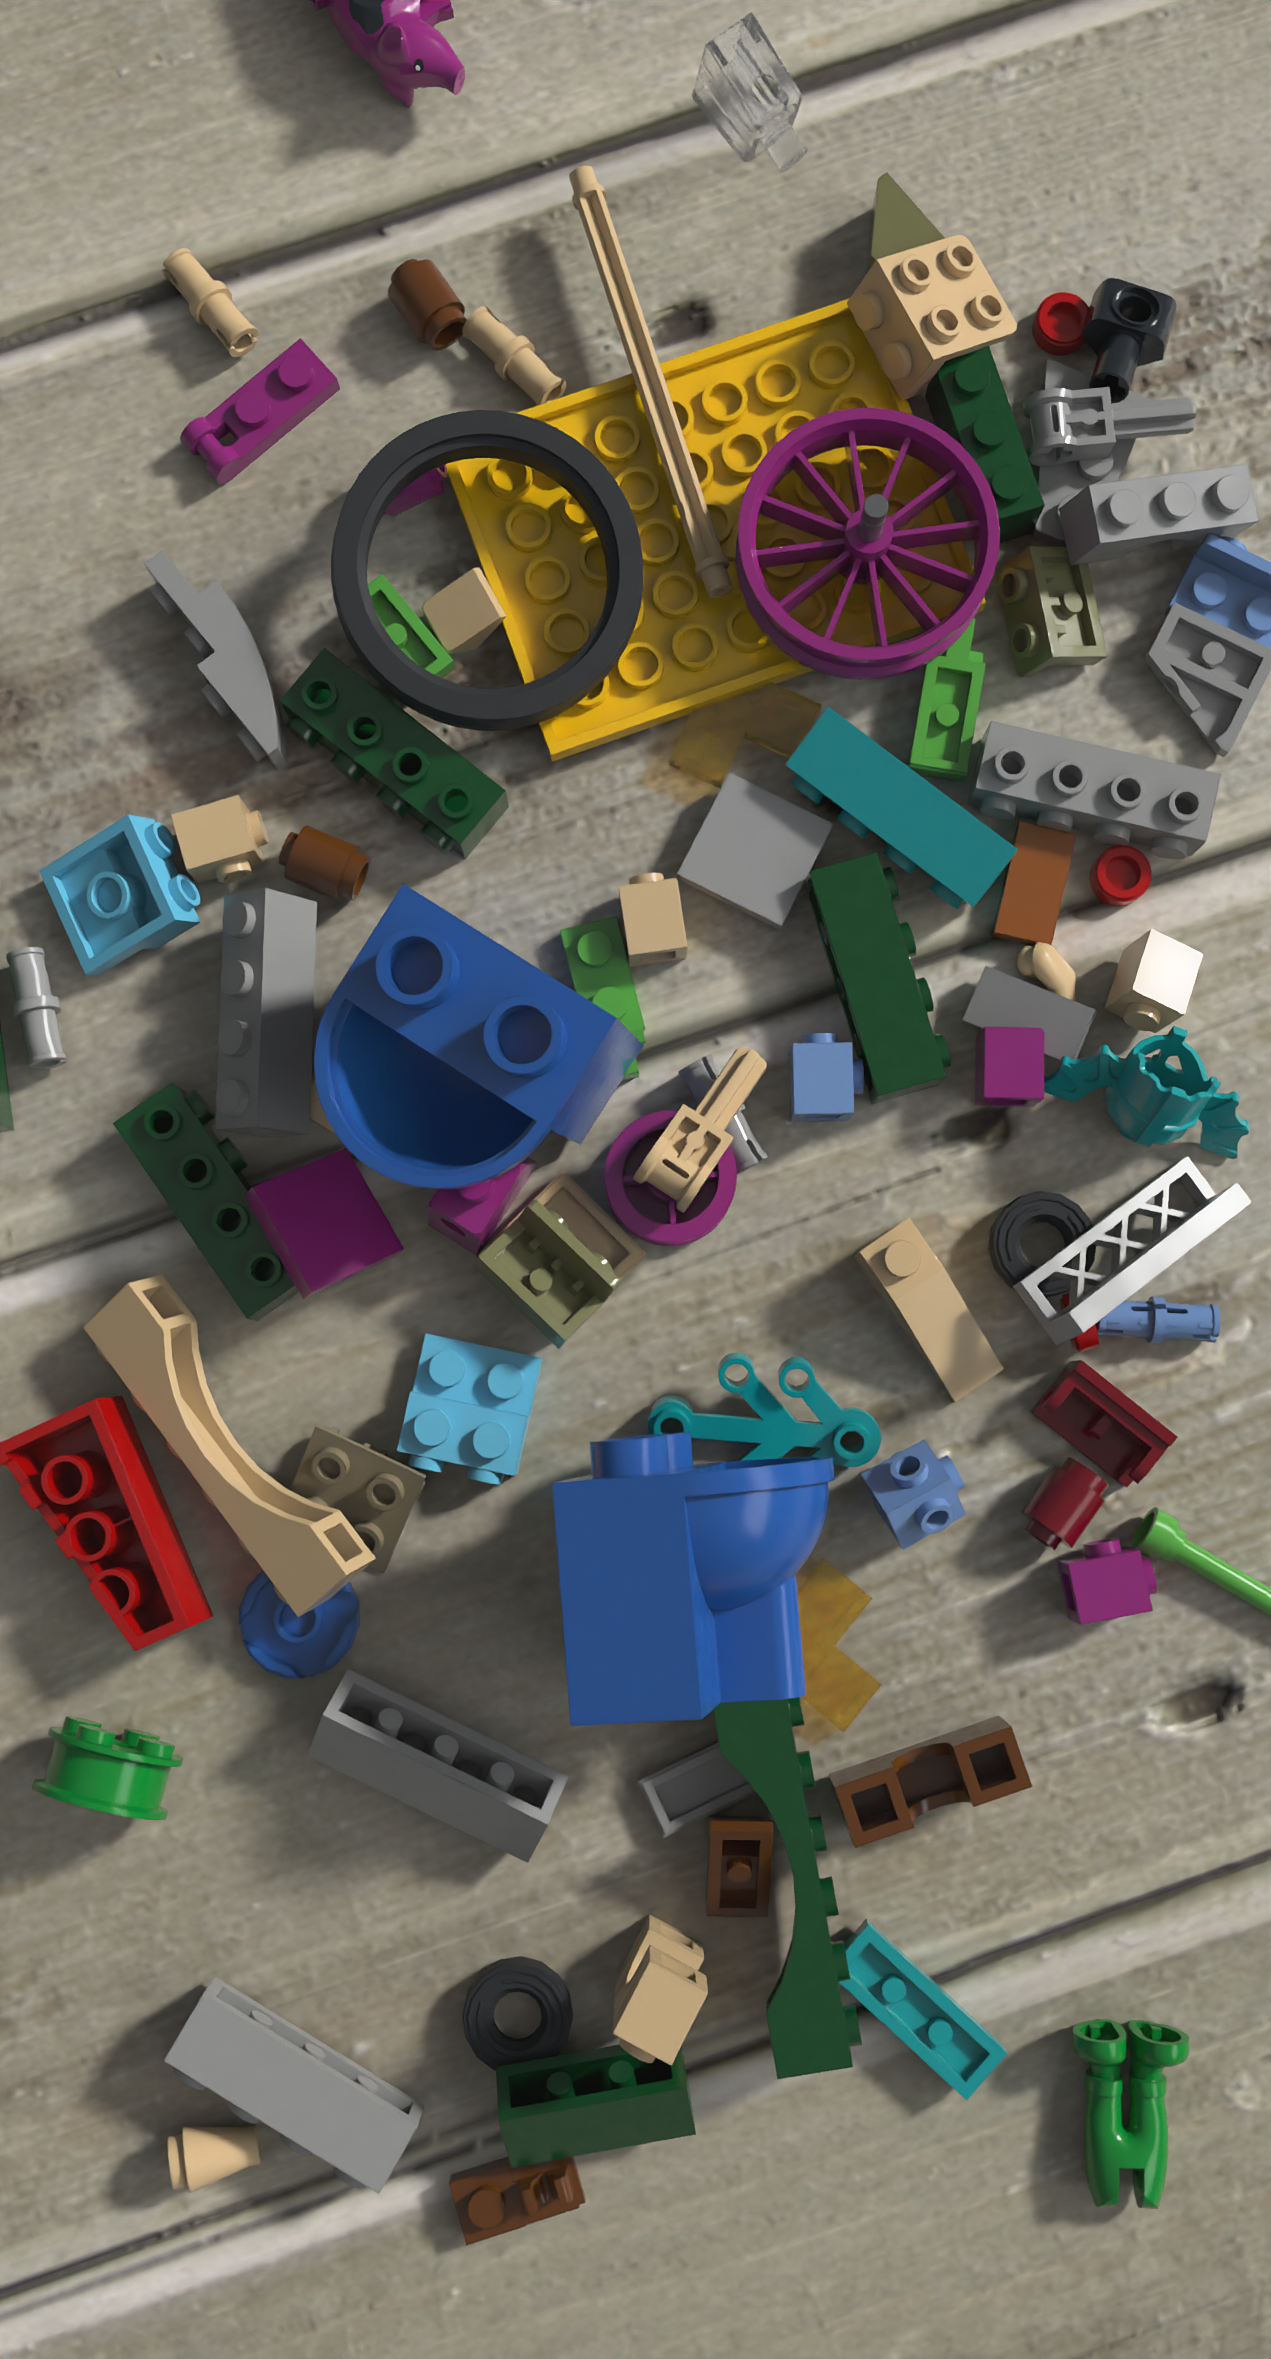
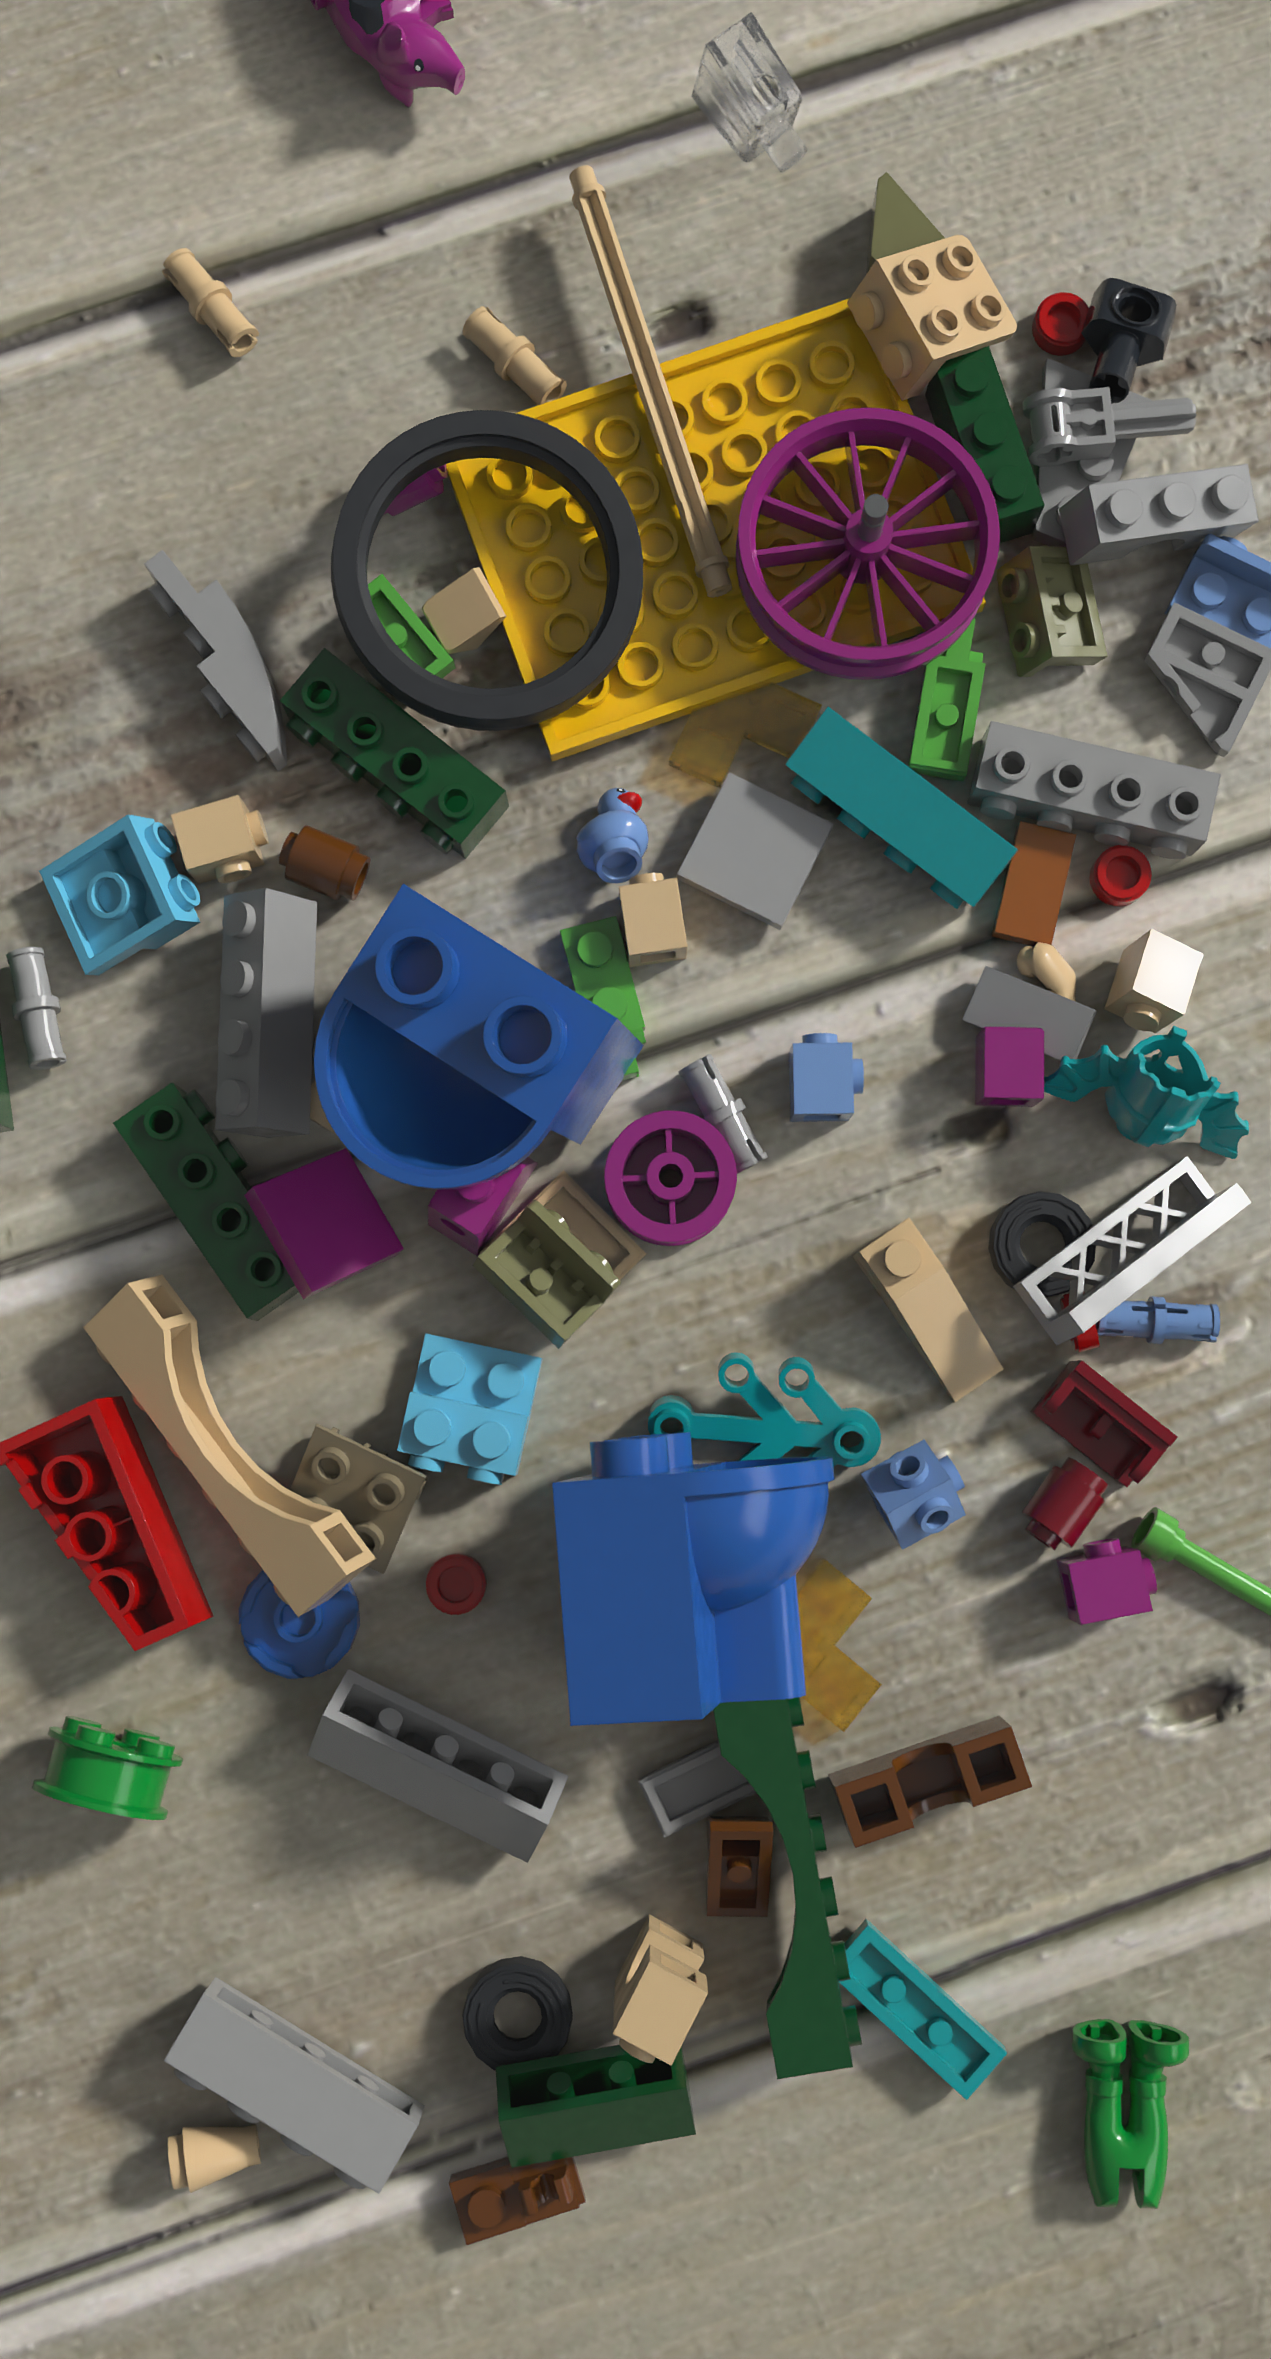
(261, 411): magenta plate -> none
(427, 303): reddish brown brick -> none
(456, 1584): none -> red tile
(615, 838): none -> medium blue animal
(698, 1137): tan connector -> none
(876, 977): dark green brick -> none

